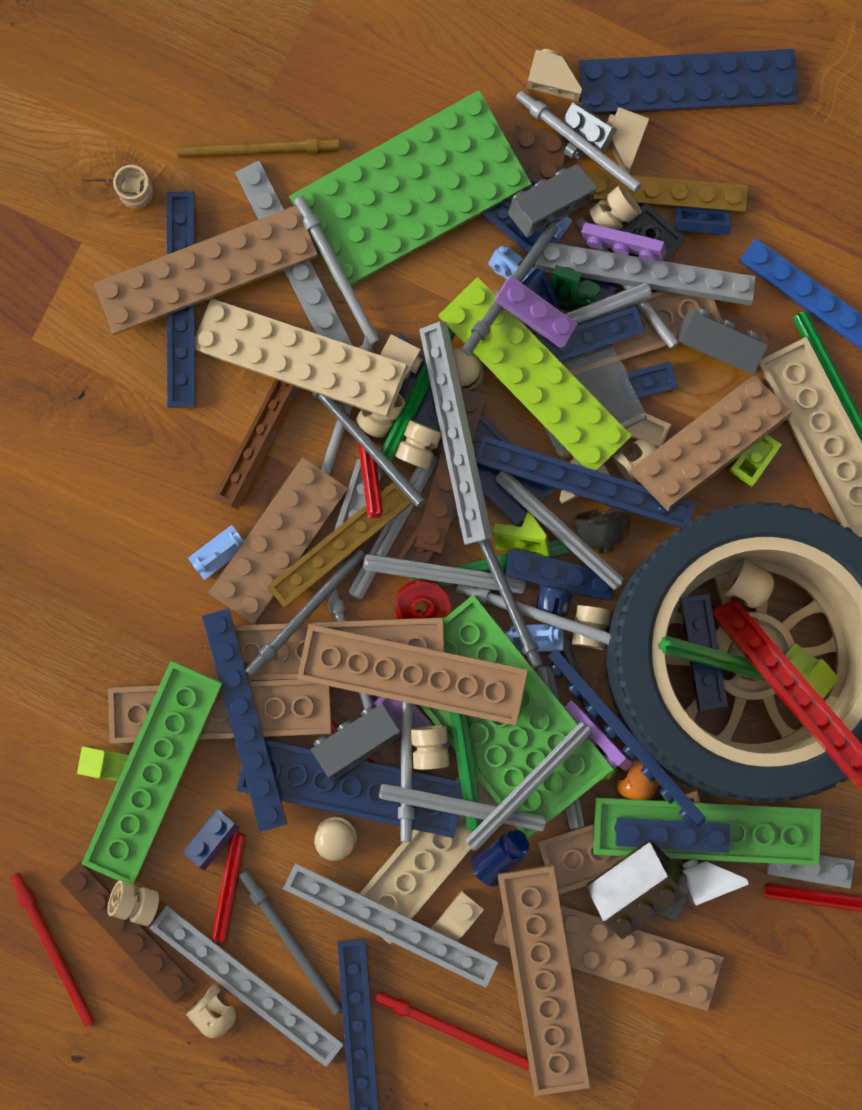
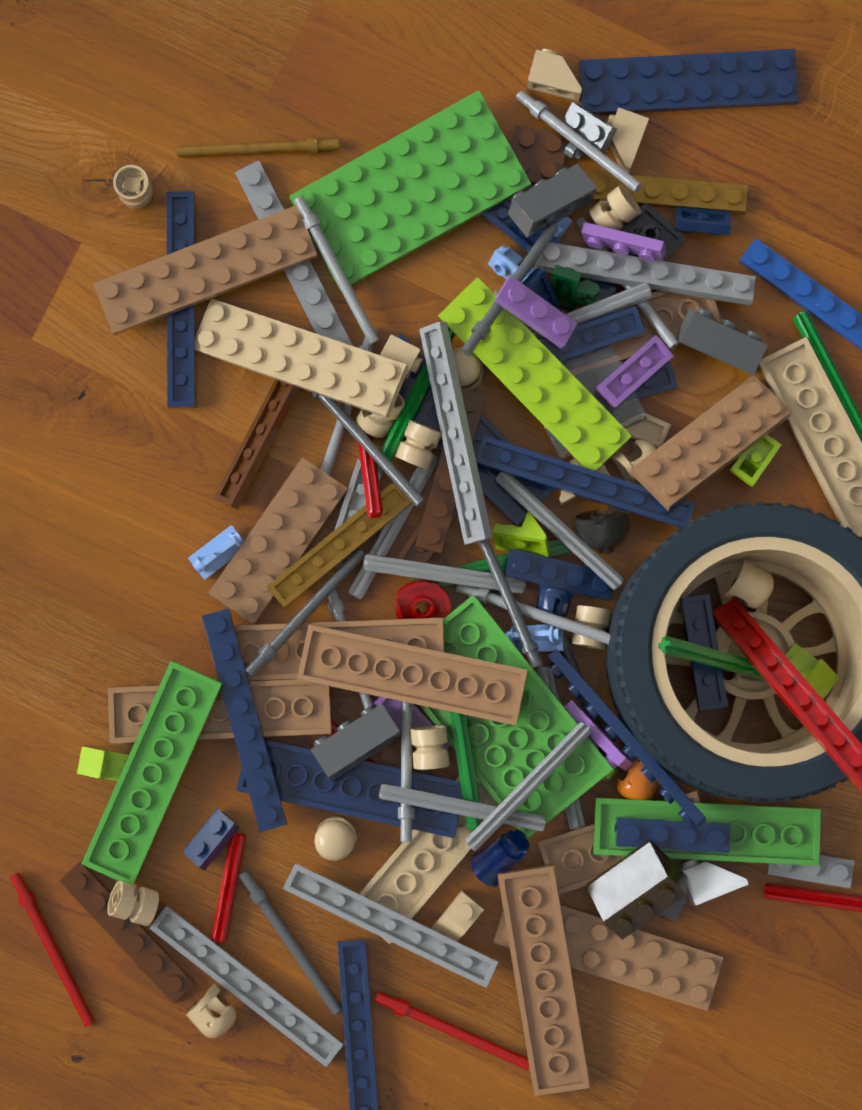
(634, 371): none -> medium lavender plate

